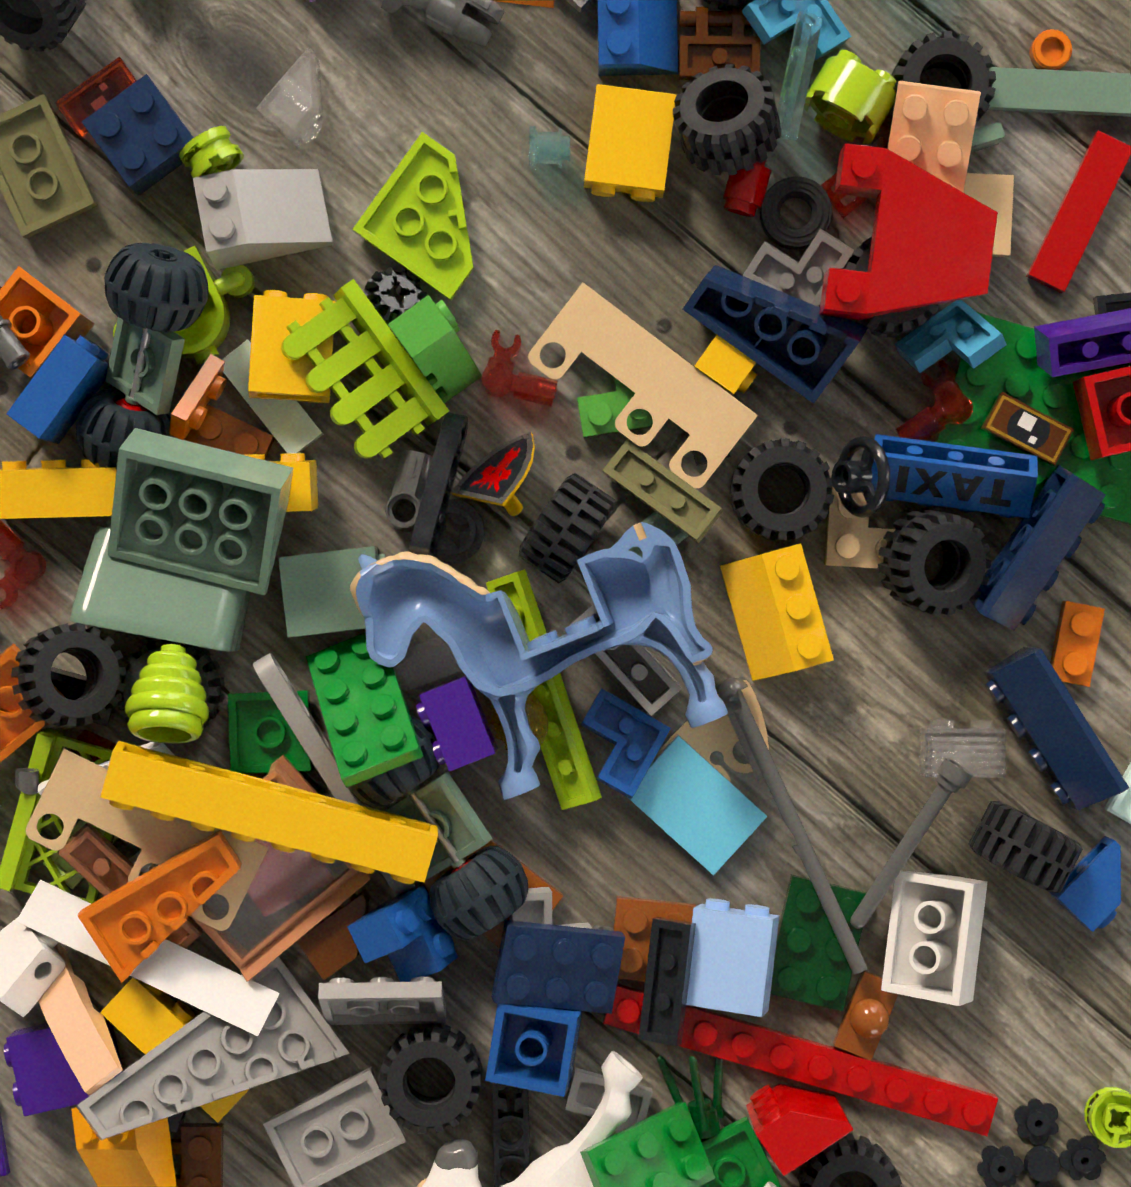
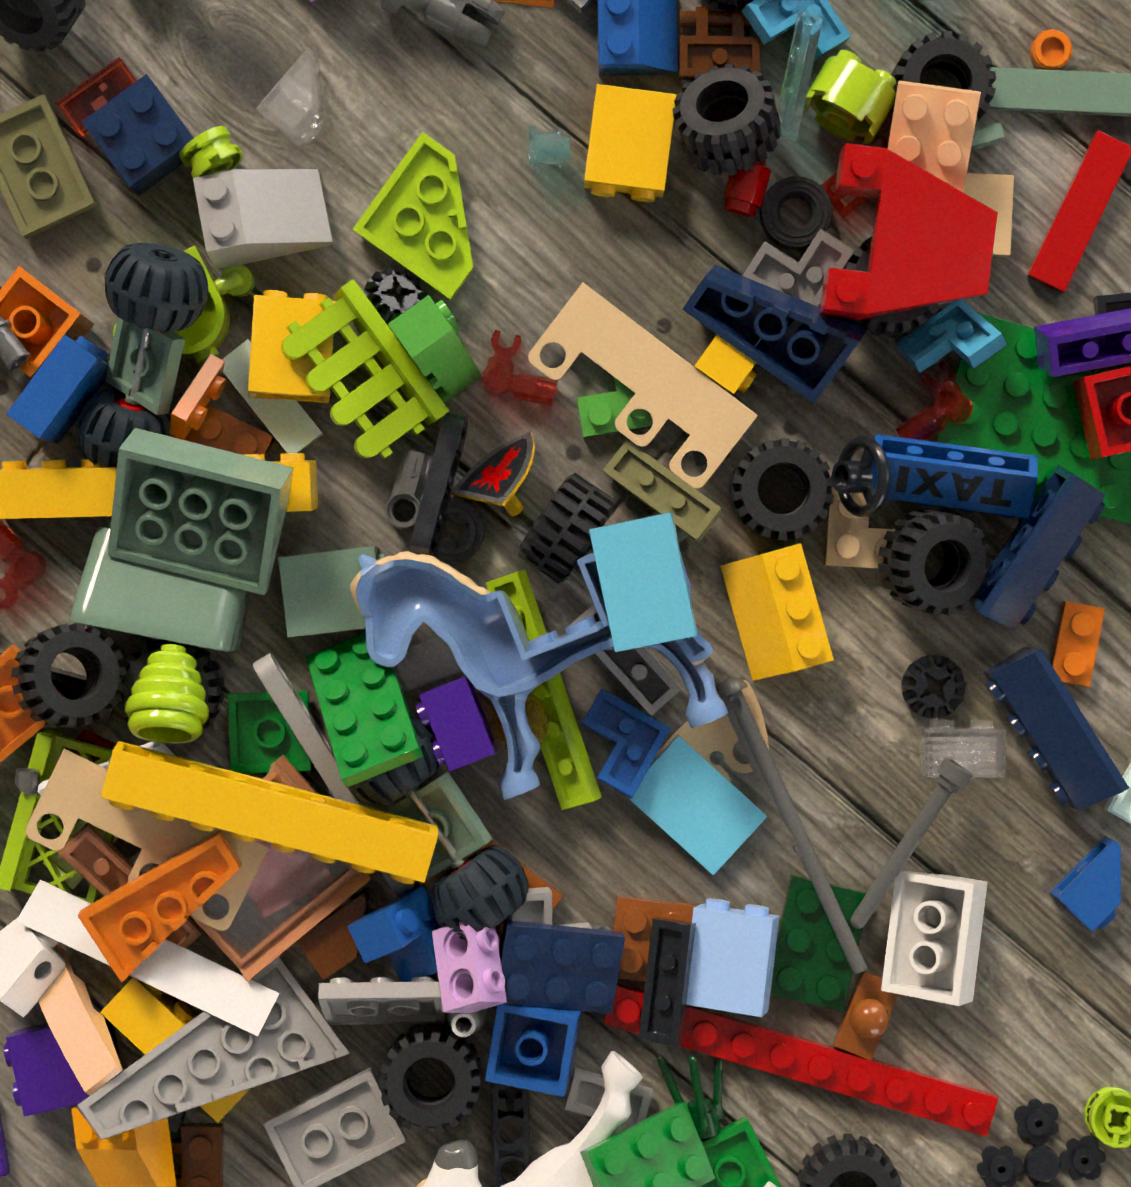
(465, 1029): none -> white cone
(469, 969): none -> lavender brick
(643, 582): none -> medium azure tile
(796, 1123): red slope -> none
(915, 683): none -> black gear
(1025, 847): black tyre -> none
(1027, 429): tile -> none

